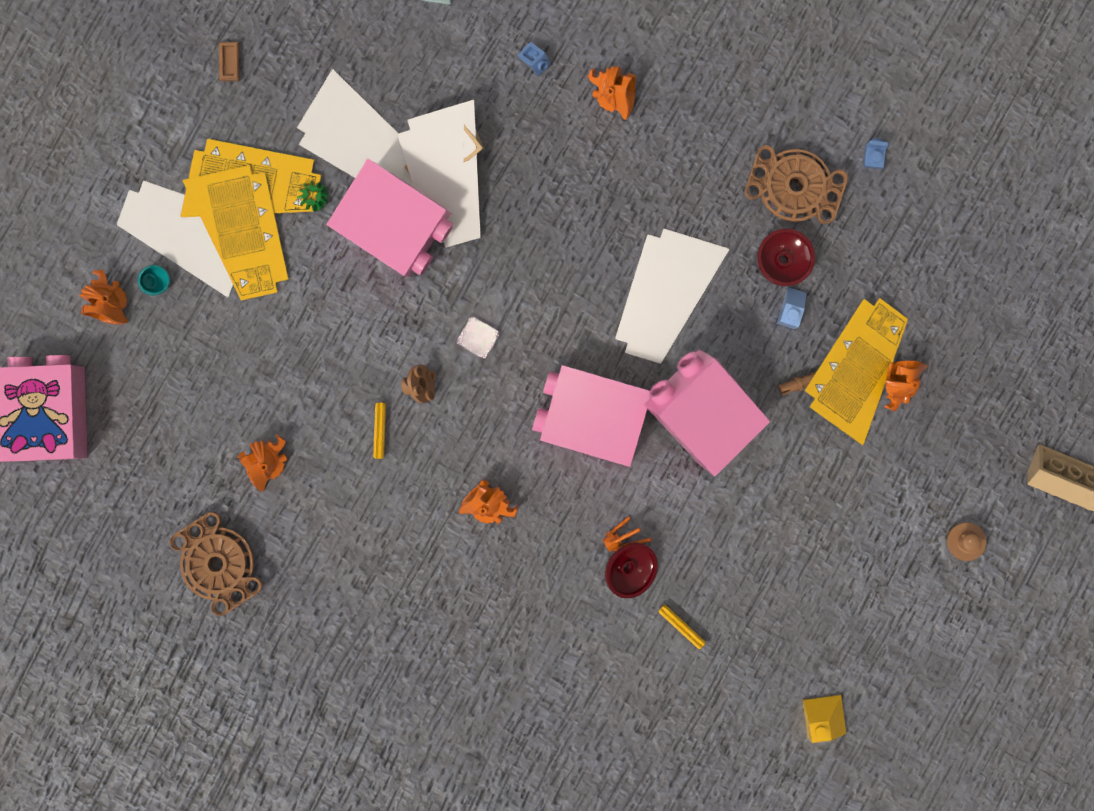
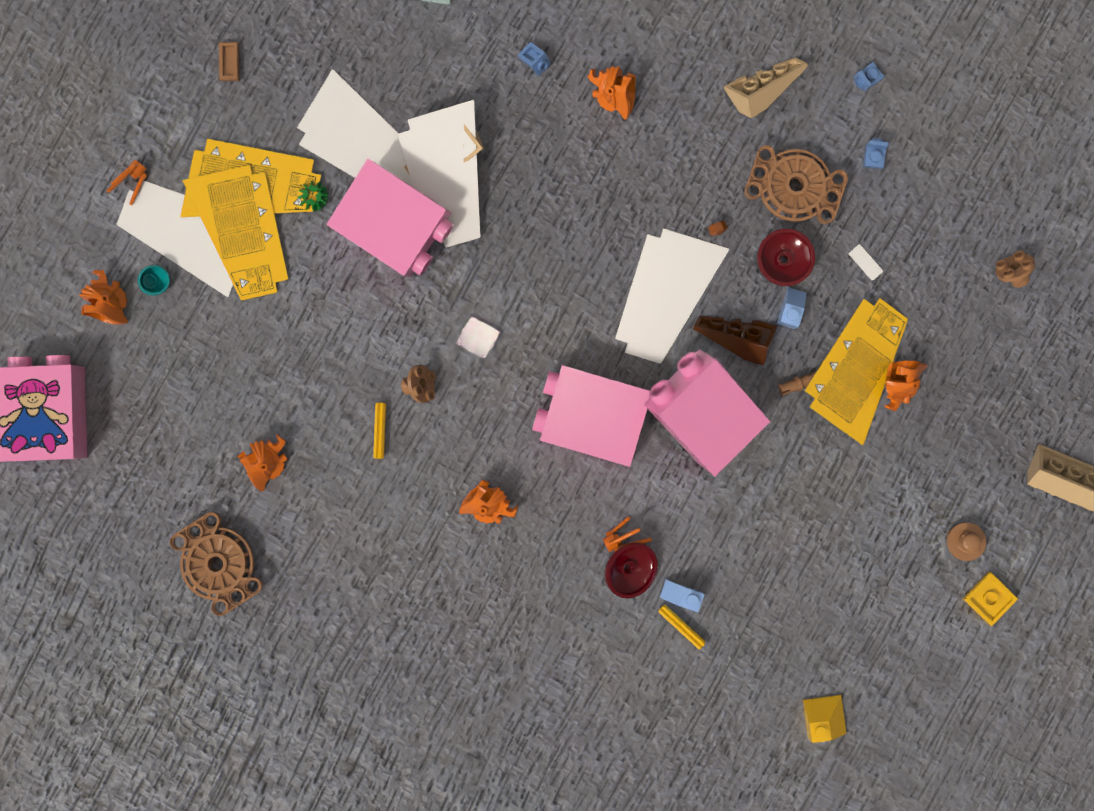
(135, 170): none -> orange plant
(682, 595): none -> light blue slope
(717, 228): none -> dark orange tile
(746, 340): none -> reddish brown wedge
(758, 92): none -> tan wedge
(865, 262): none -> white sticker
(868, 77): none -> medium blue bracket
(990, 598): none -> yellow tile
(1016, 269): none -> medium nougat plate

